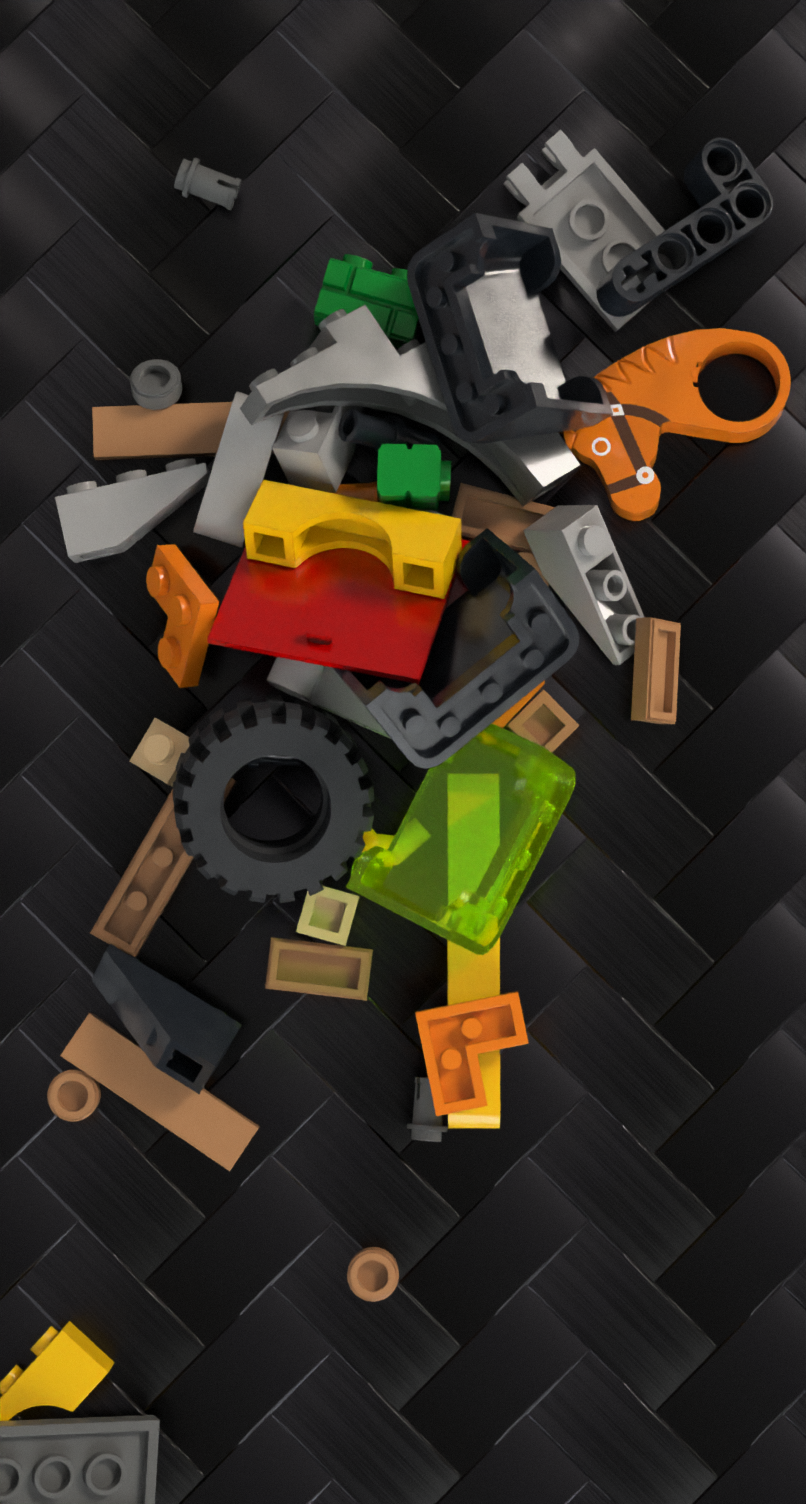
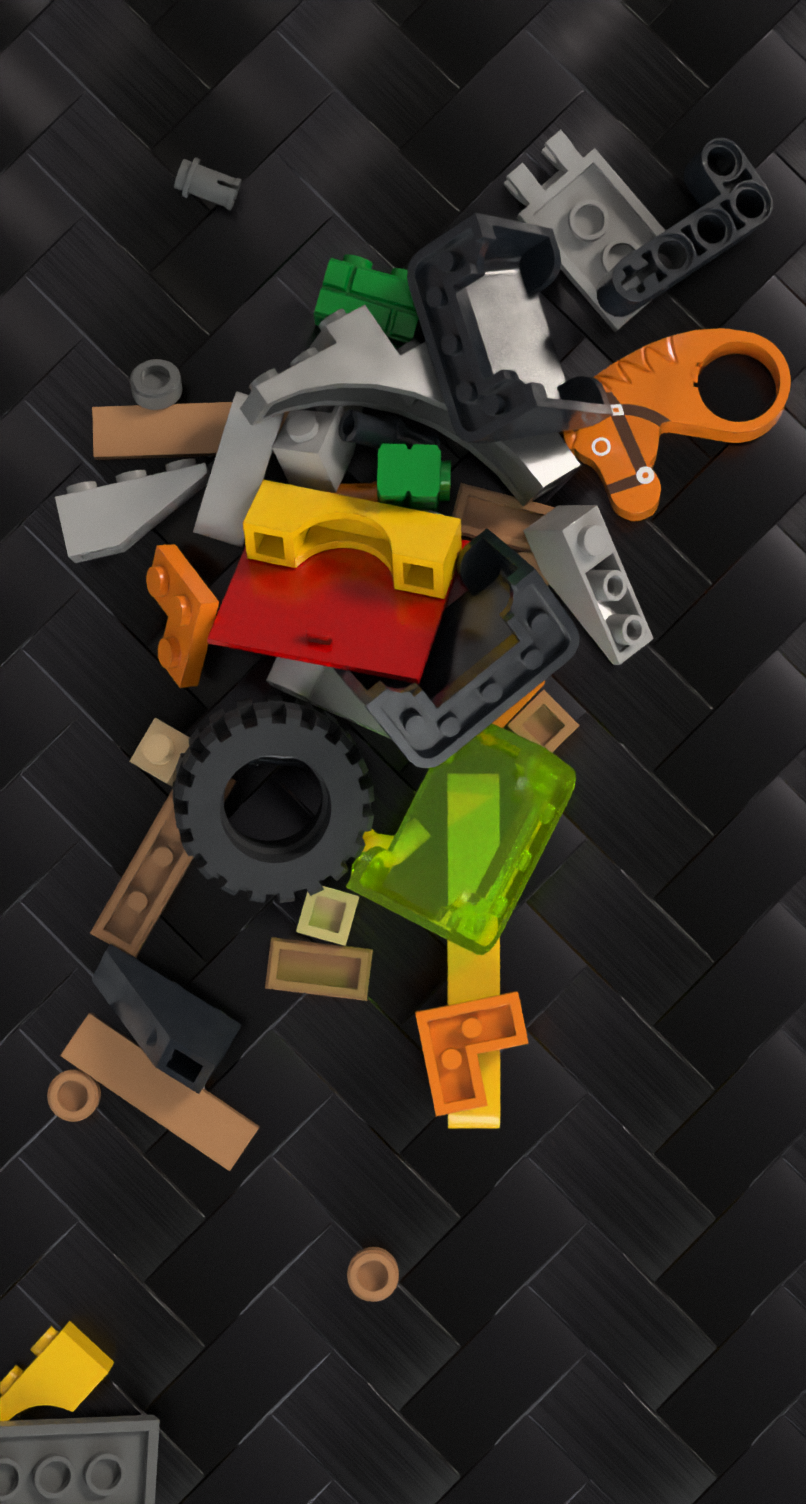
(425, 1123): dark grey pin -> none
(655, 671): medium nougat tile -> none

